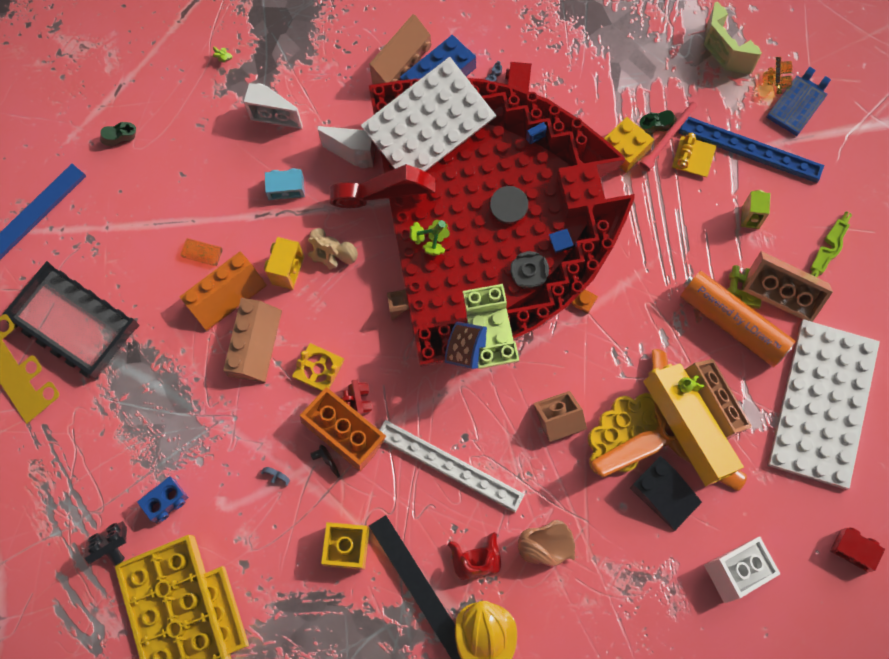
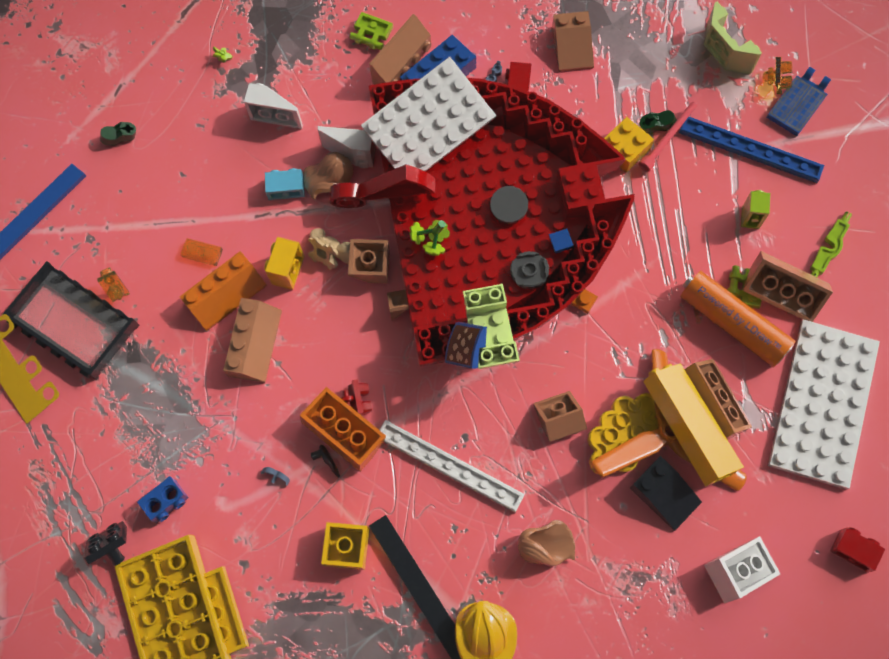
(112, 284): none -> clear yellow hips
(312, 350): yellow piece -> none
(331, 170): none -> nougat piece
(369, 260): none -> nougat slope
(372, 26): none -> lime plate
(476, 561): red hair -> none
(536, 133): blue tile -> none
(573, 41): none -> nougat slope
(687, 384): lime arm -> none
(694, 155): yellow hinge -> none

